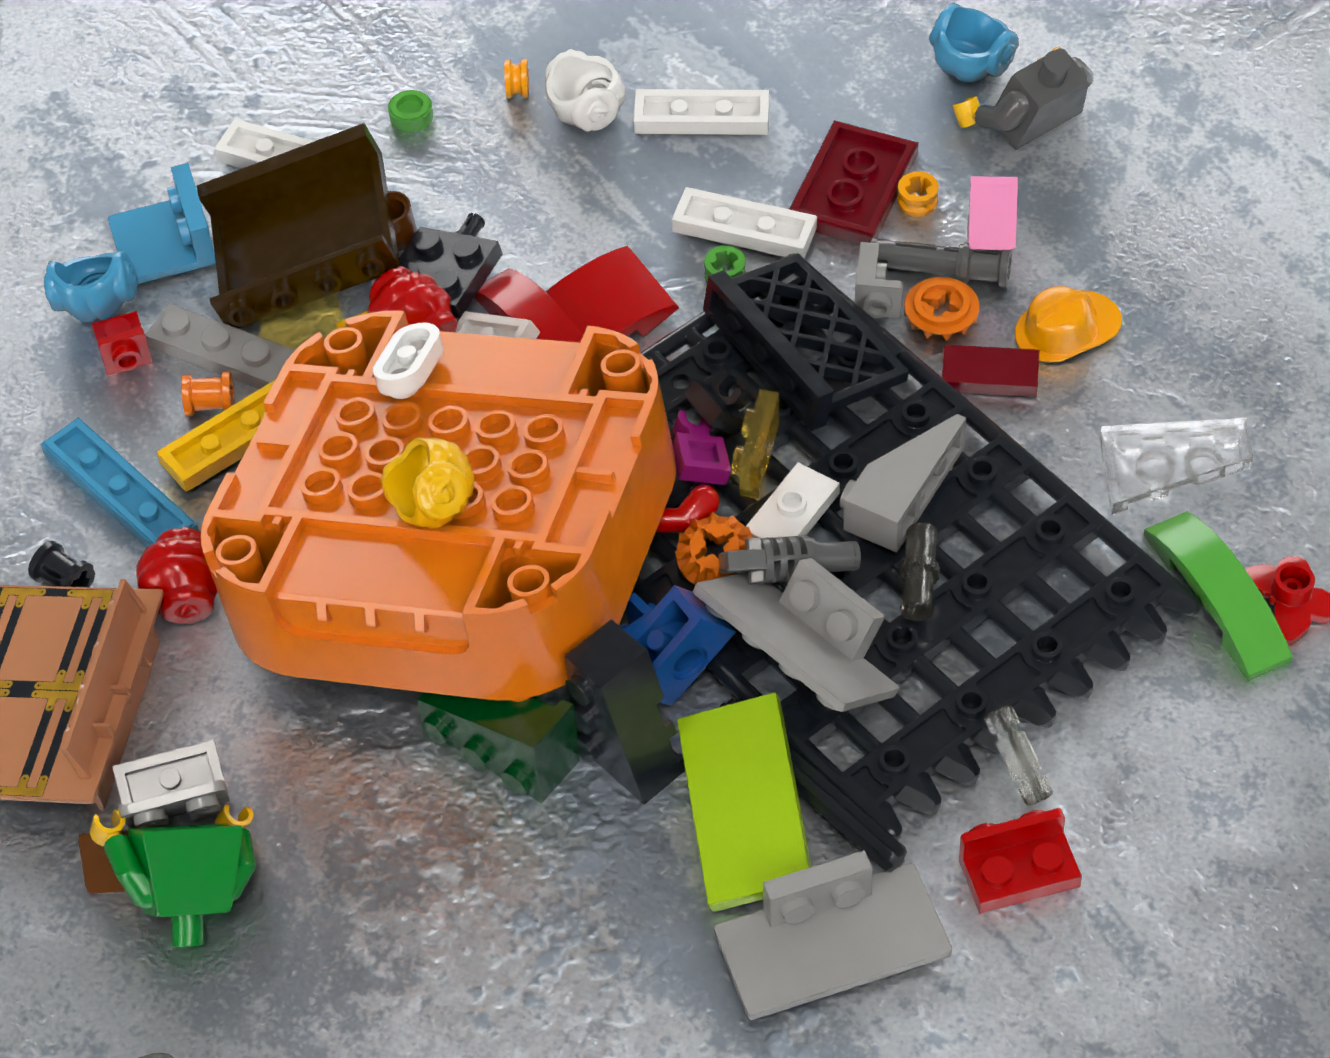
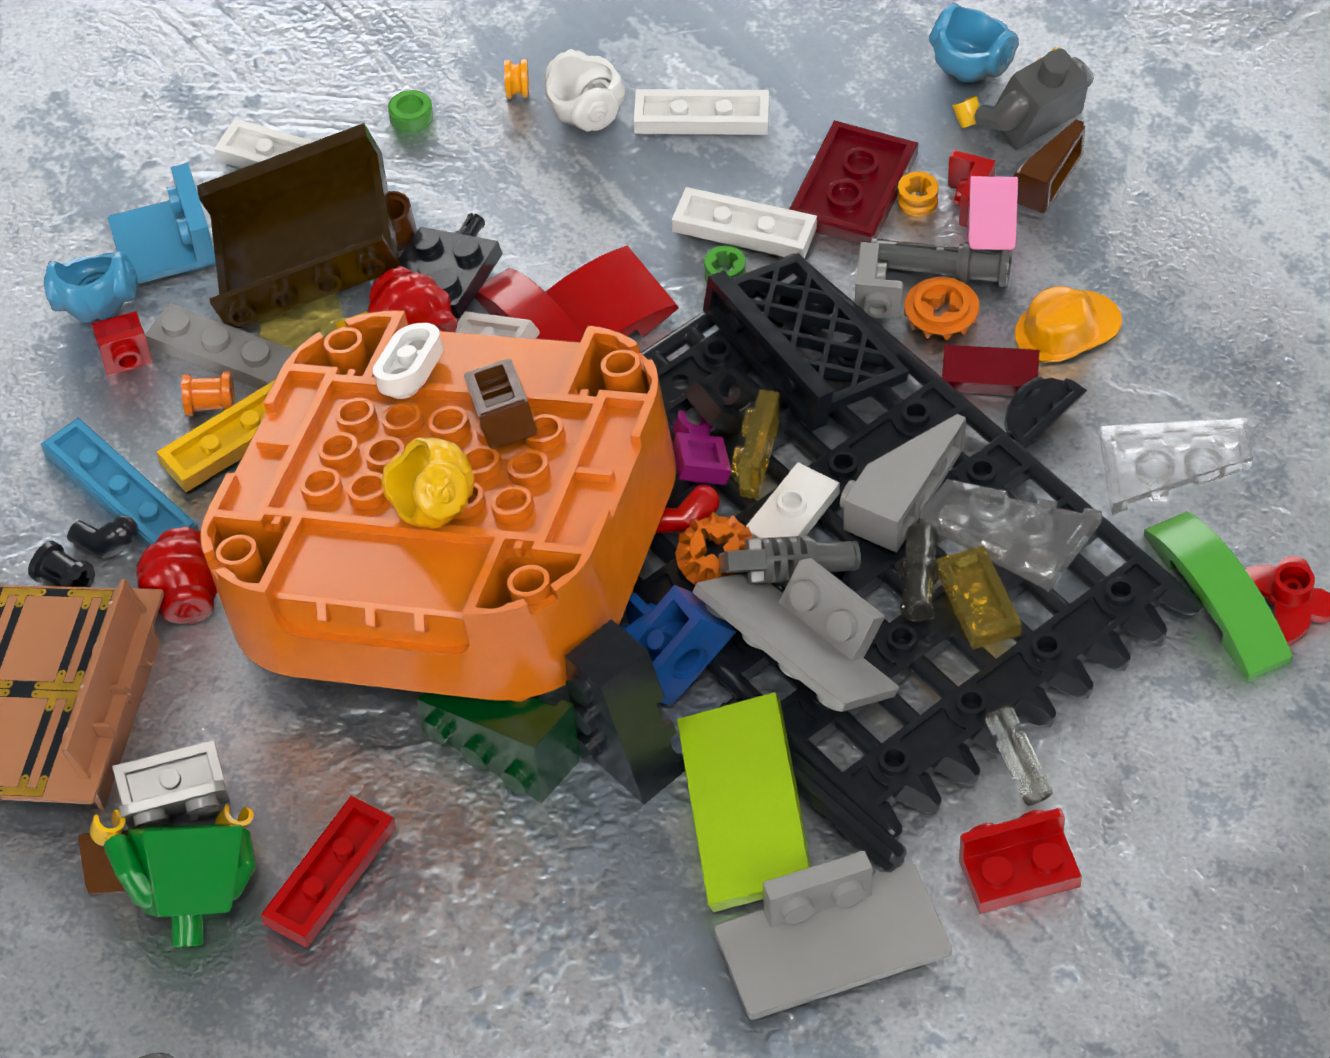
(107, 540): none -> black arm
(328, 871): none -> red plate
(500, 404): none -> reddish brown slope
(960, 170): none -> red bracket
(978, 597): none -> clear yellow plate
(1017, 534): none -> clear wing
(1039, 406): none -> black plate
(1049, 168): none -> reddish brown slope

